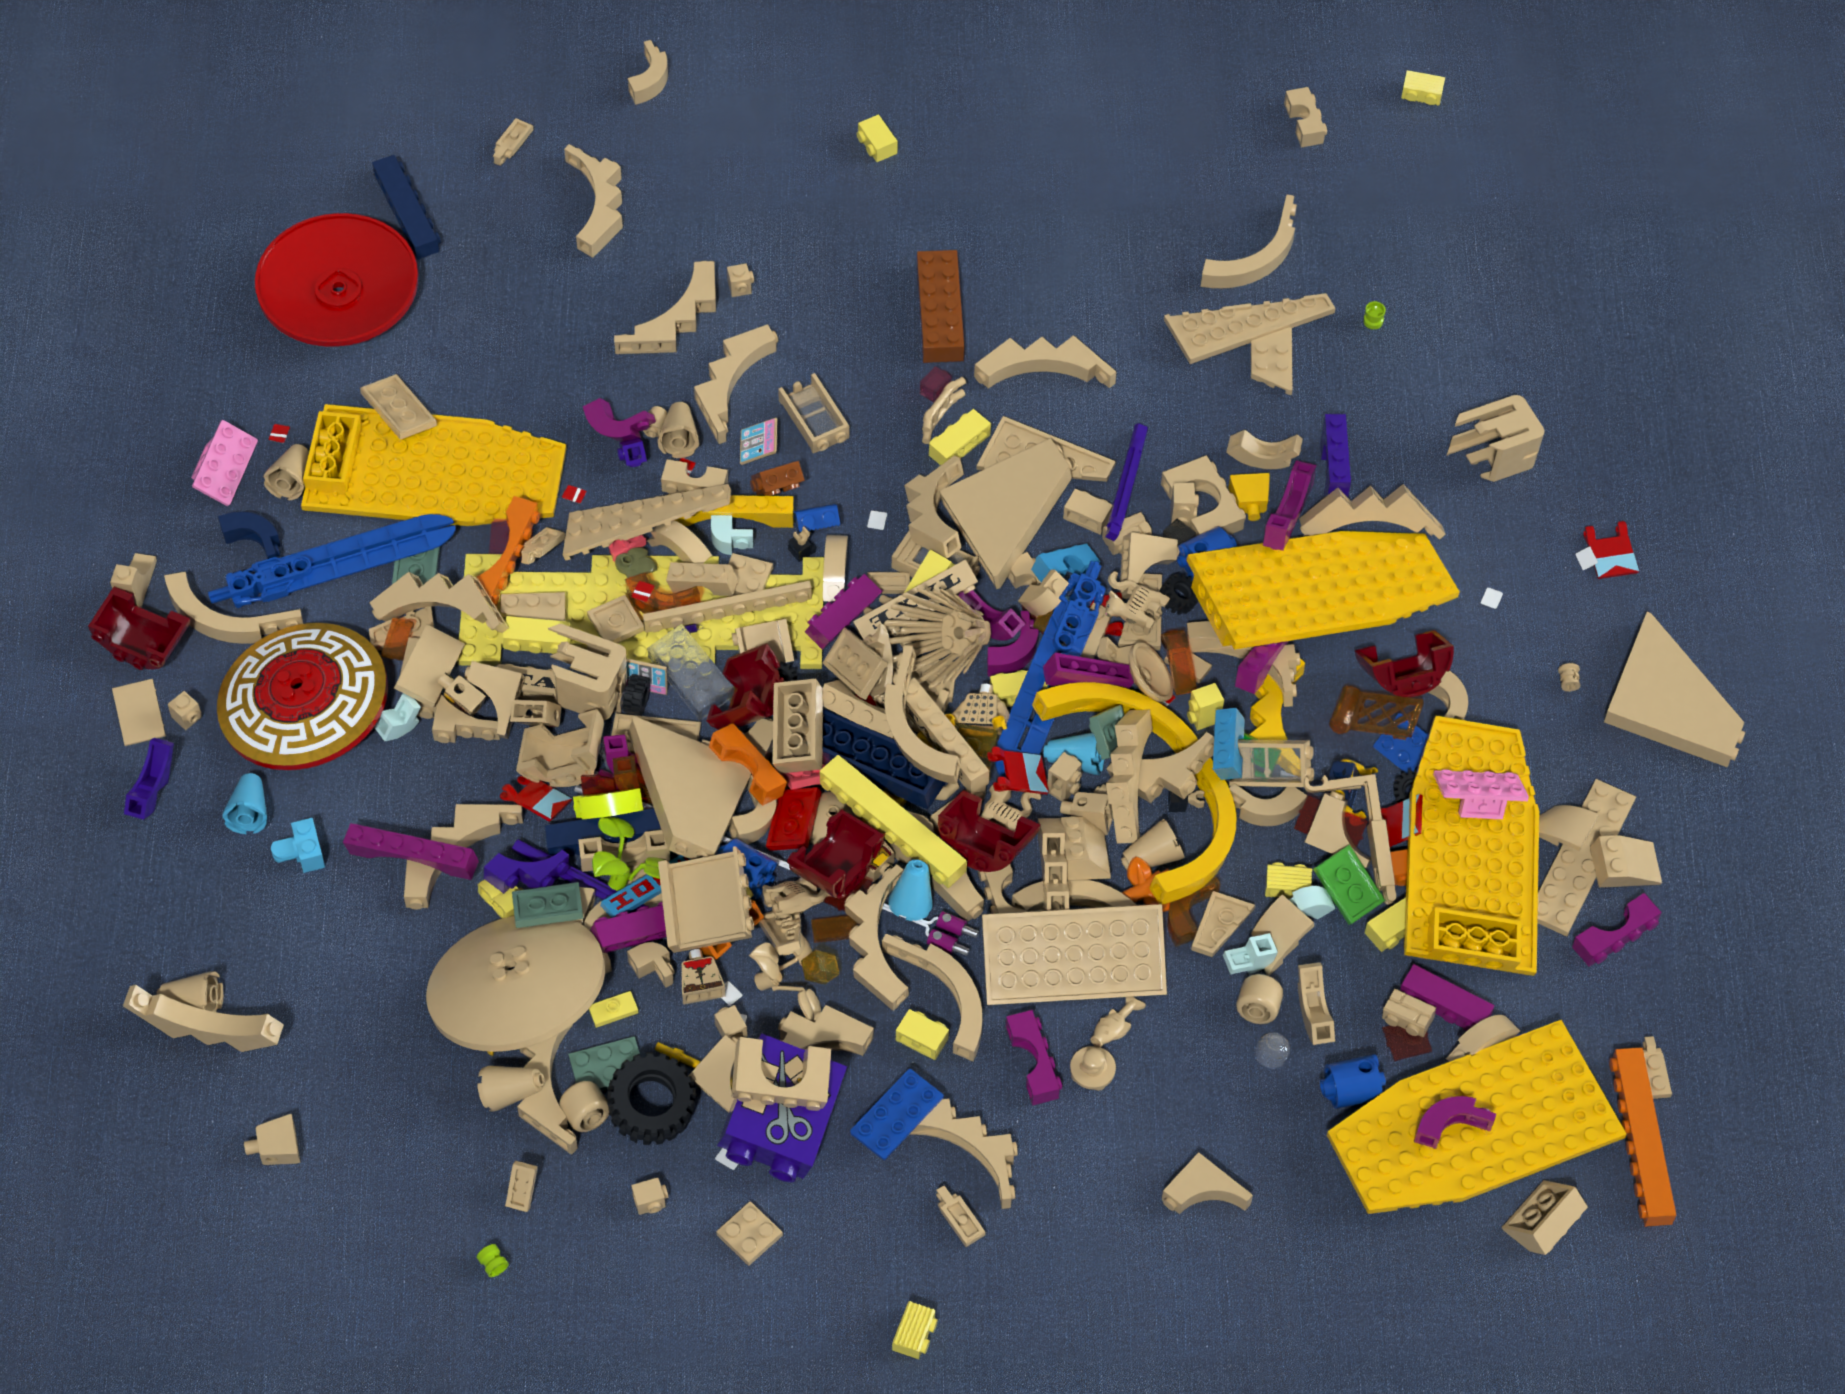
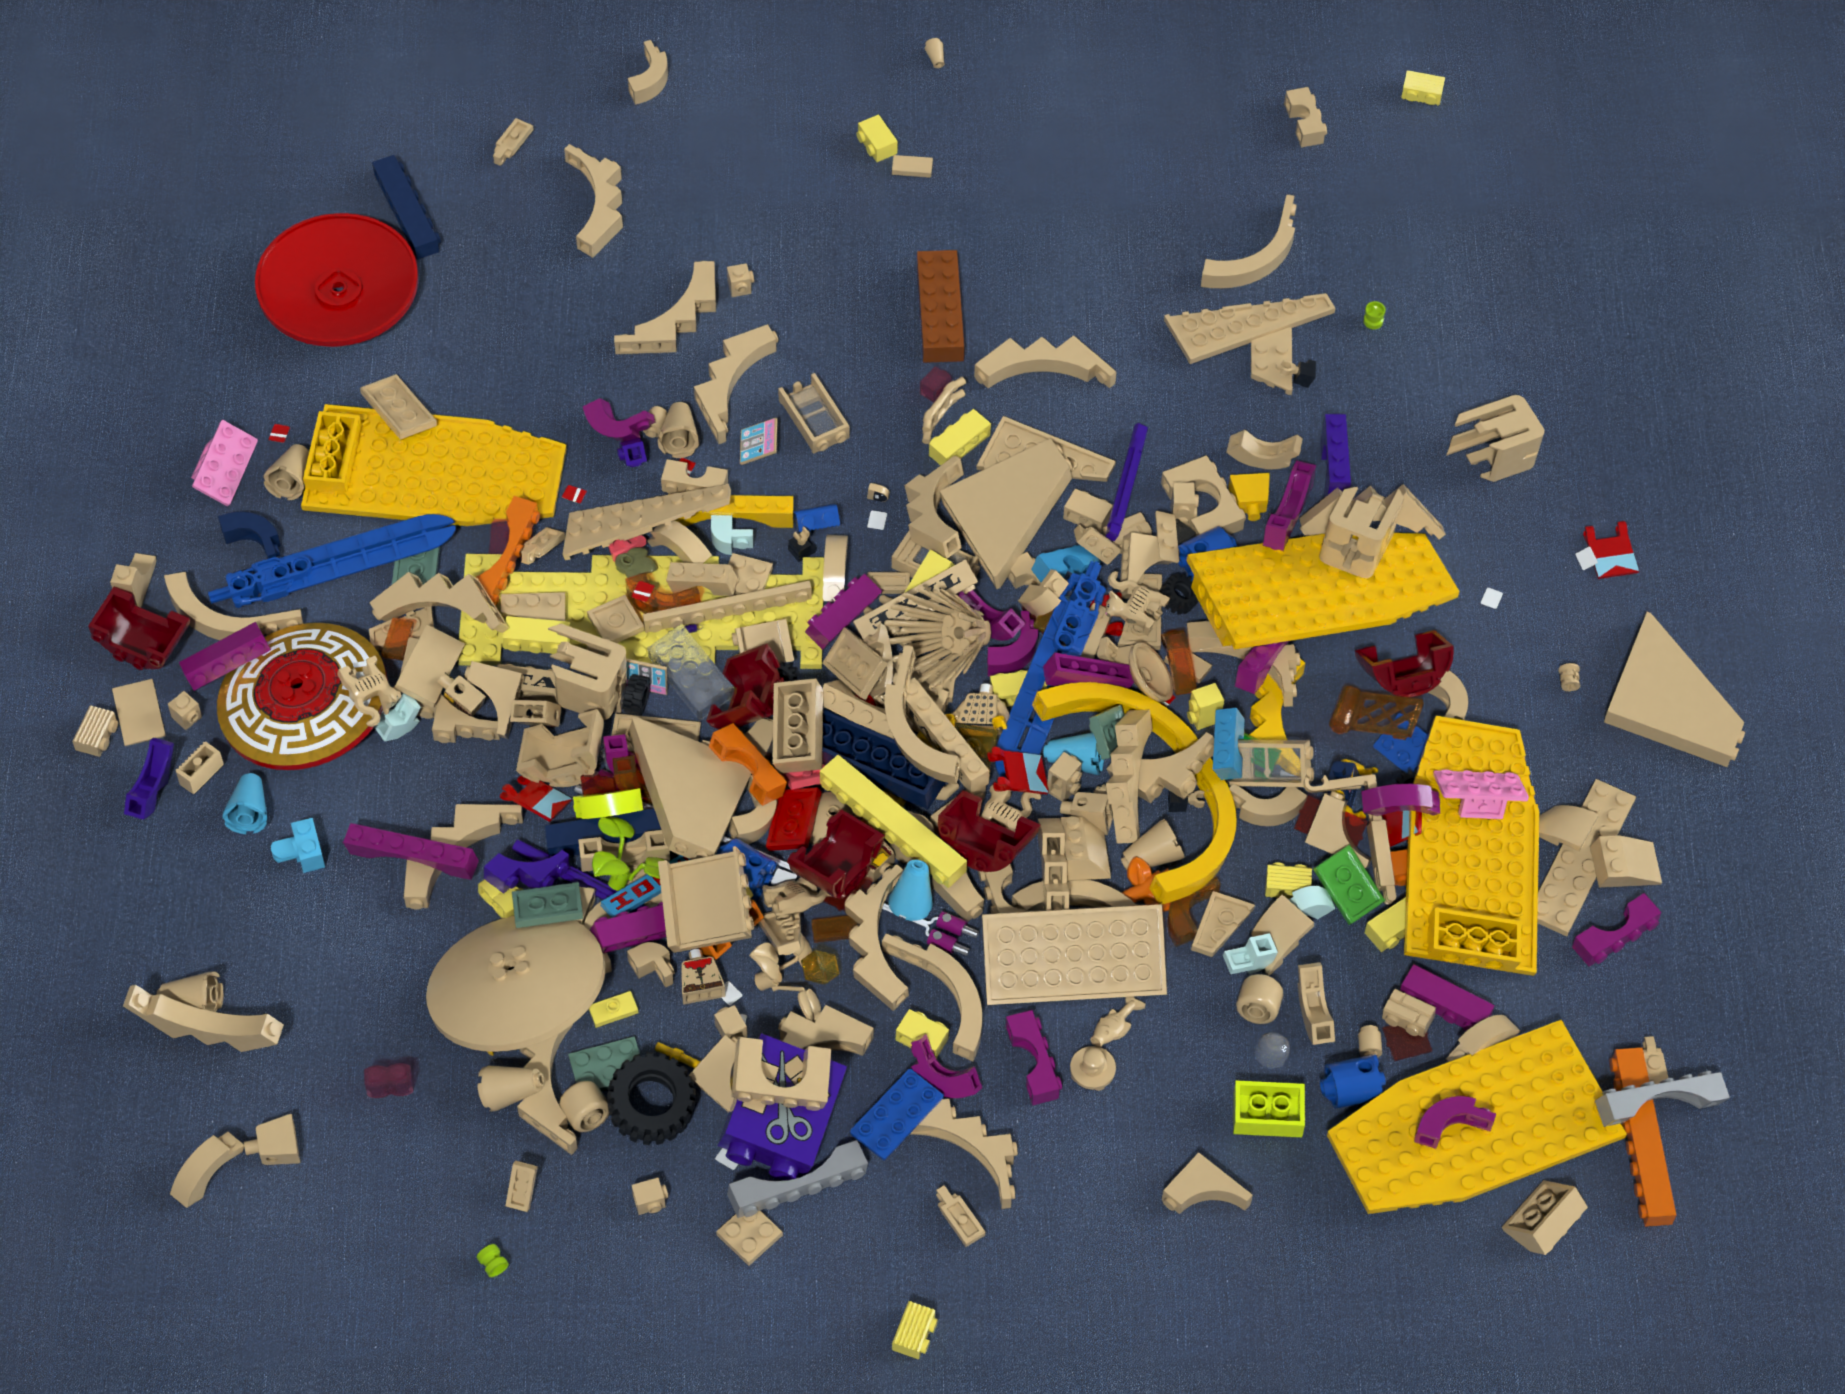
(95, 731): none -> tan brick
(199, 767): none -> tan brick
(201, 1165): none -> tan arch
(224, 656): none -> magenta brick
(369, 686): none -> tan animal
(393, 1080): none -> clear pink brick
(754, 1194): none -> light grey arch
(772, 480): dark orange brick -> none
(782, 876): none -> white sticker
(877, 492): none -> tan tile
(912, 166): none -> tan tile
(934, 49): none -> tan cone
(950, 1083): none -> magenta arch
(1096, 543): none -> tan bracket
(1167, 537): none -> tan piece
(1268, 1109): none -> neon yellow brick
(1303, 373): none -> black piece
(1361, 555): none -> tan piece
(1370, 1041): none -> tan brick
(1400, 797): none -> magenta arch
(1700, 1091): none -> light grey arch

